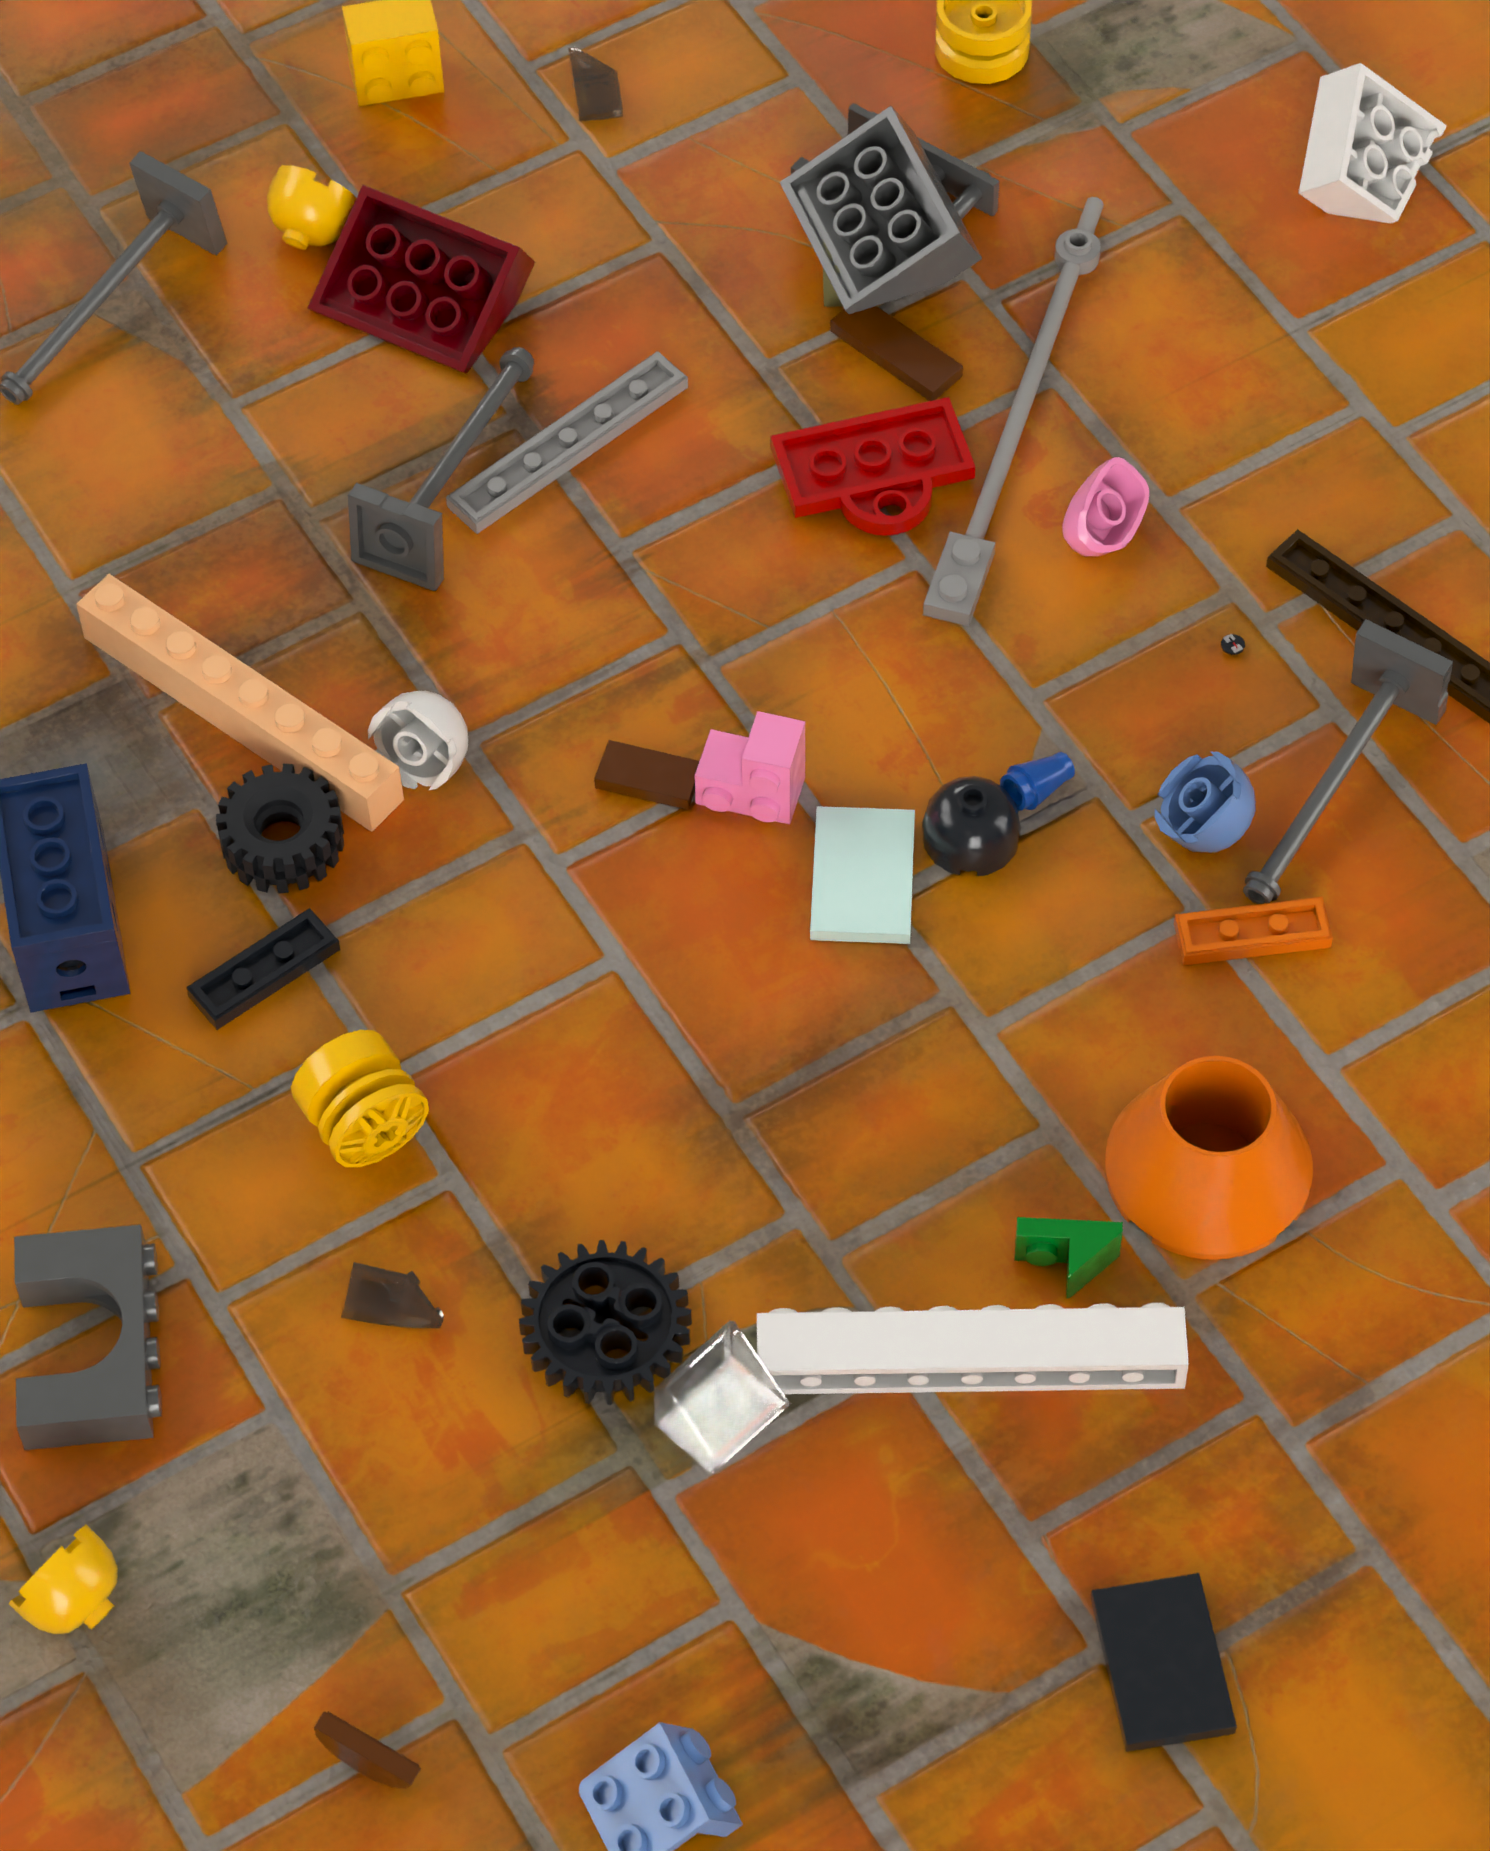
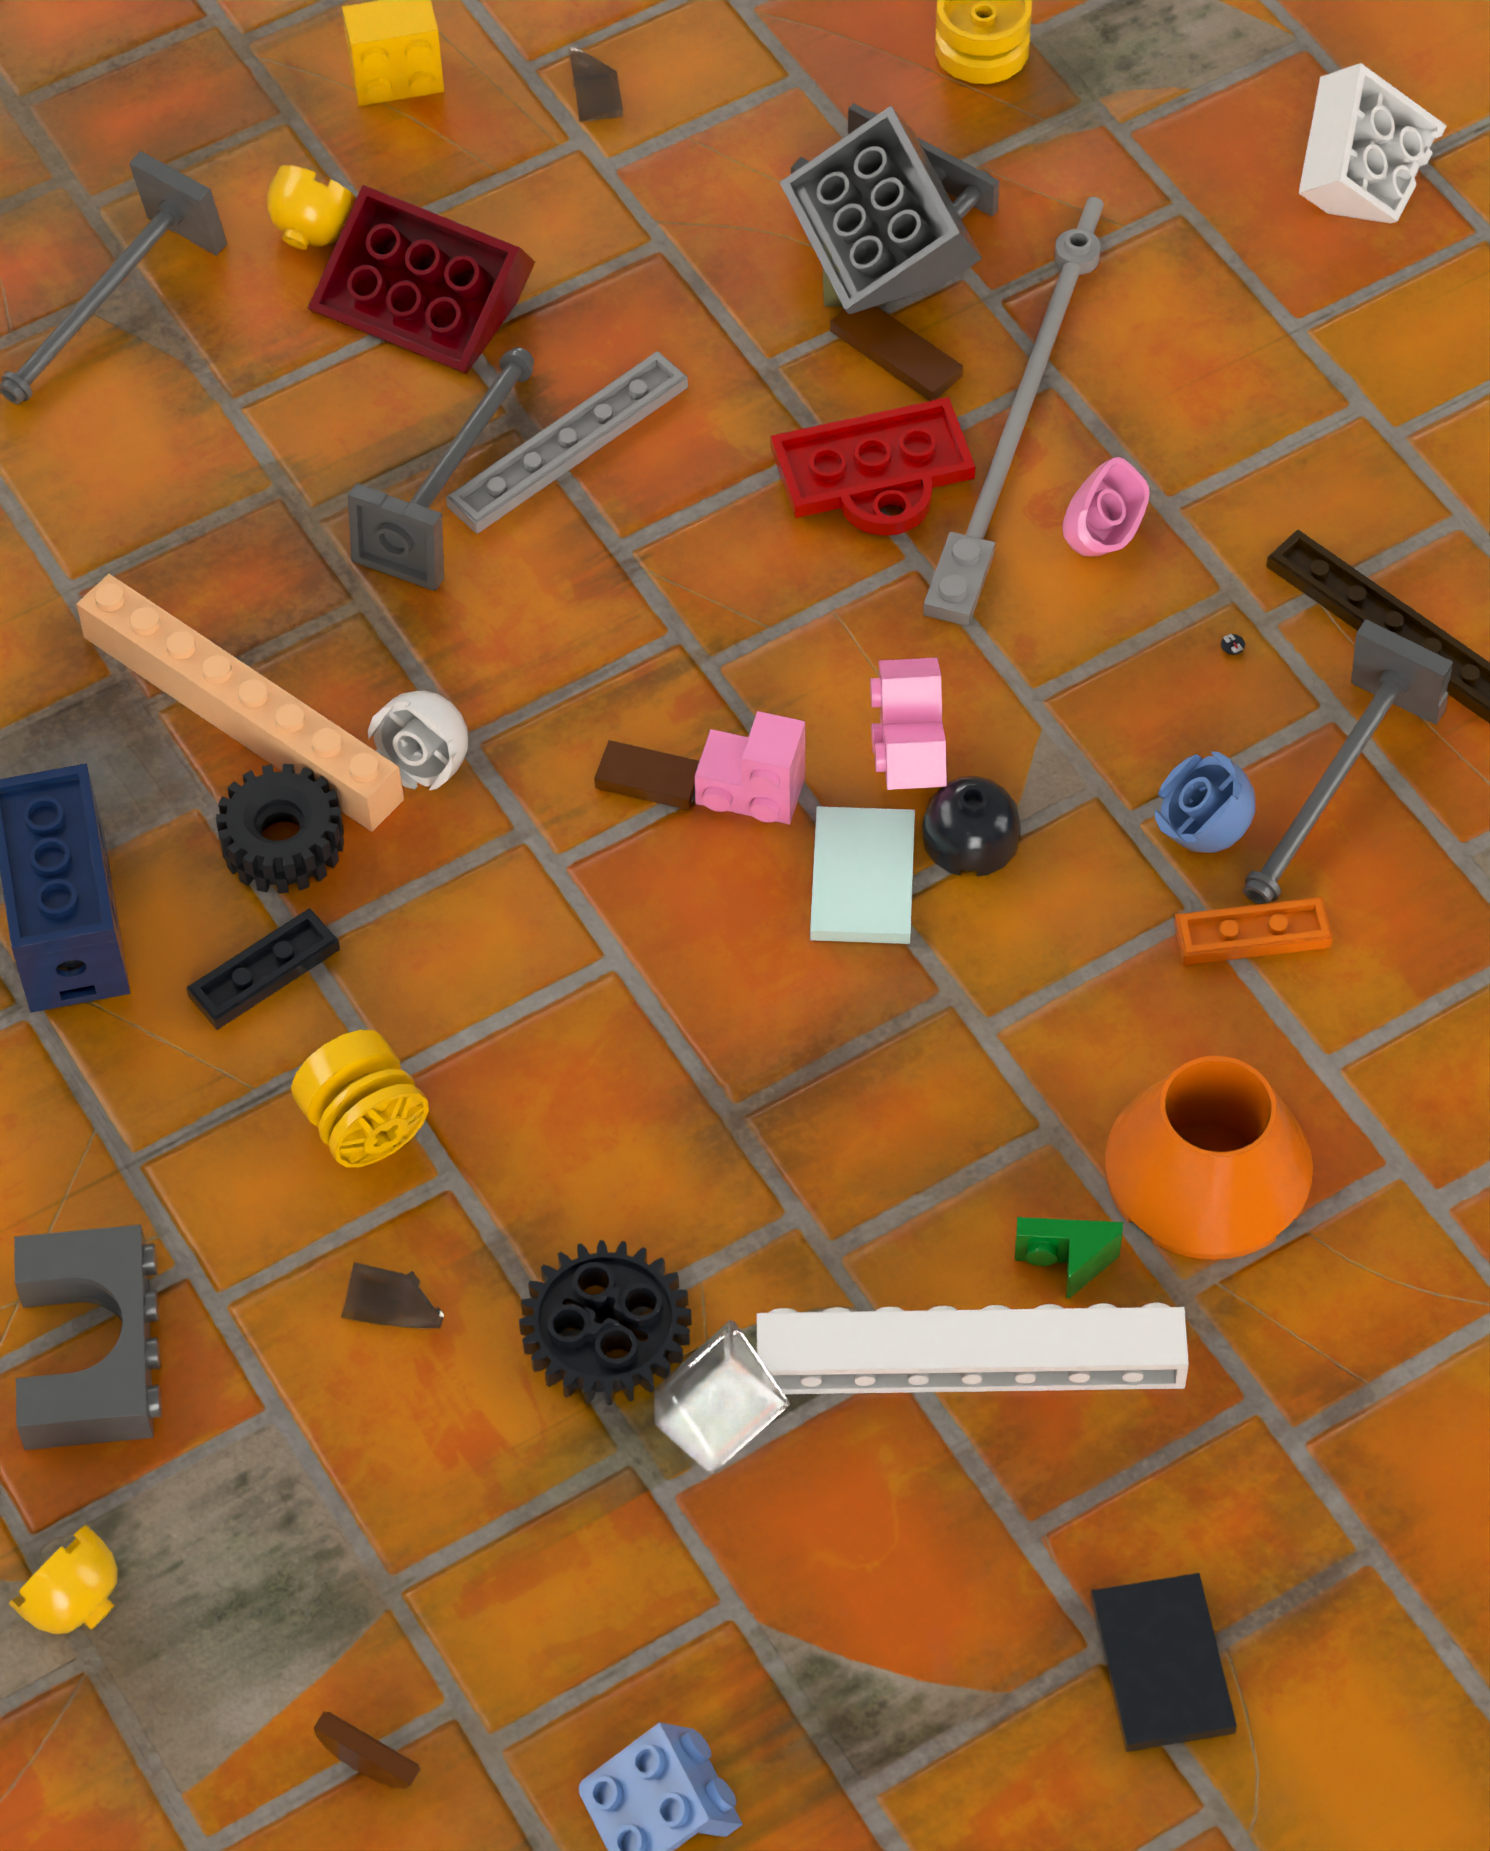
(910, 734): none -> bright pink brick
(1037, 779): blue cone -> none

